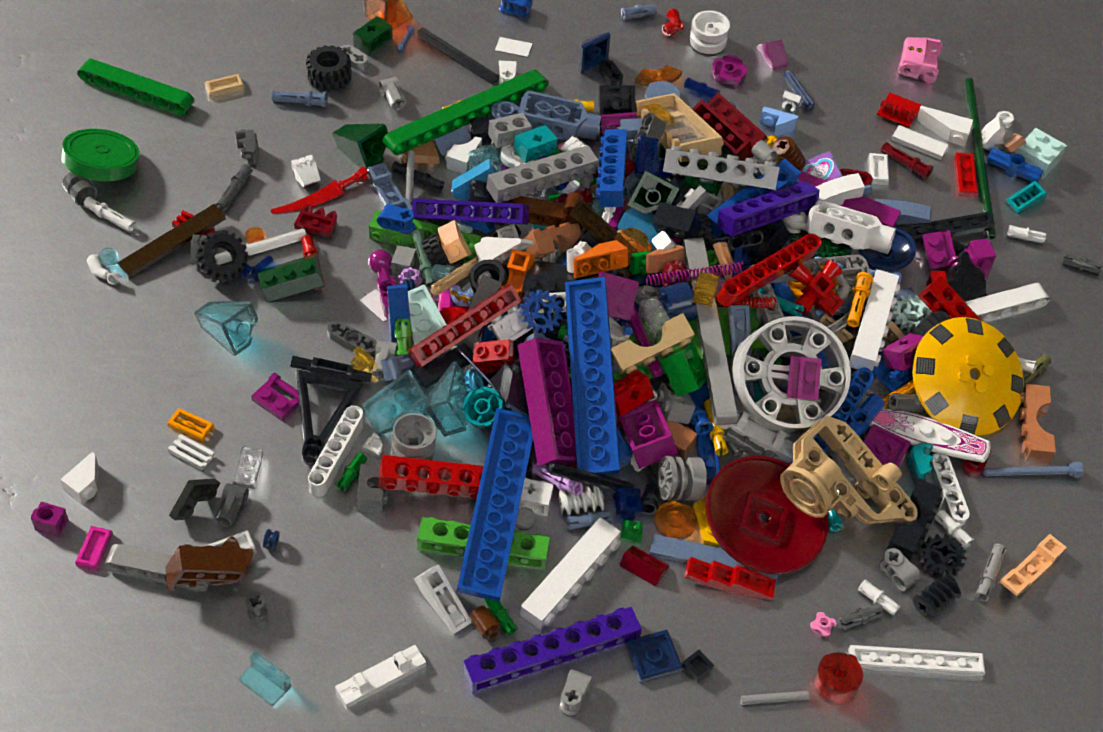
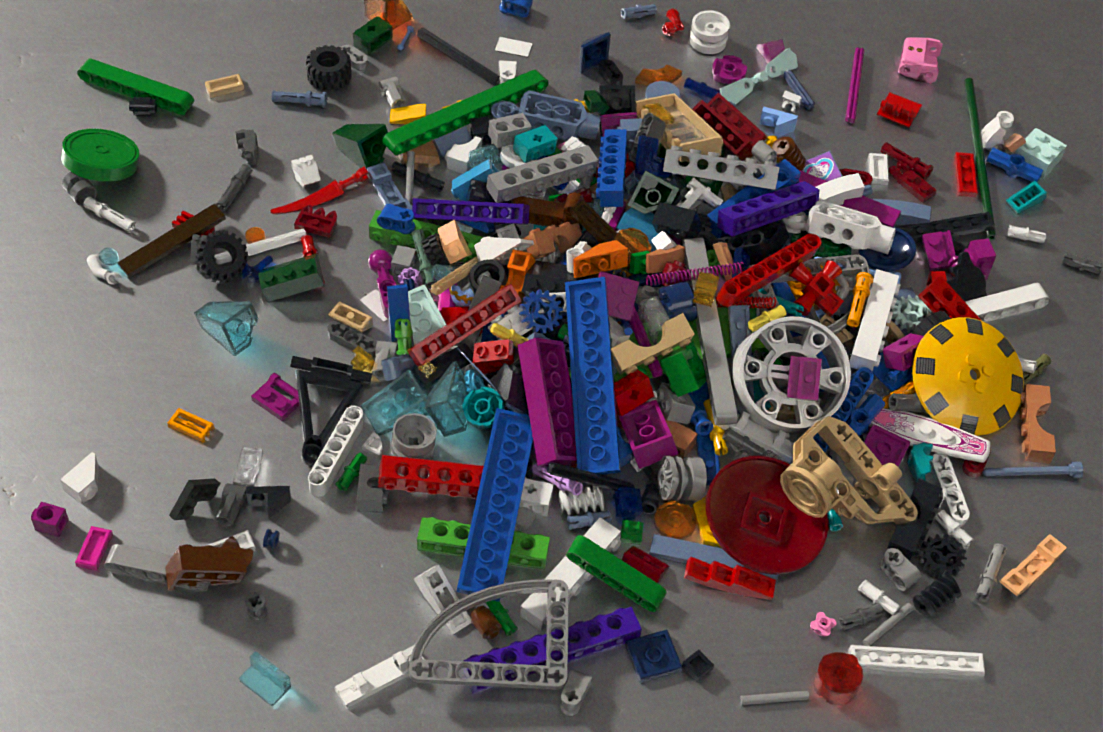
(143, 106): none -> black brick
(199, 453): white tile -> none
(273, 496): none -> black slope
(351, 317): none -> tan slope
(407, 114): none -> yellow slope
(427, 368): none -> clear yellow piece
(499, 669): none -> light grey beam
(505, 333): none -> light yellow axle
(595, 101): none -> dark green piece
(616, 573): none -> green beam
(707, 196): none -> white pin
(766, 317): none -> light yellow axle
(783, 62): none -> light aqua piece
(854, 85): none -> magenta axle
(888, 624): none -> light grey bar
(912, 182): none -> dark red hinge
(919, 142): white tile -> none
(946, 125): white slope -> none

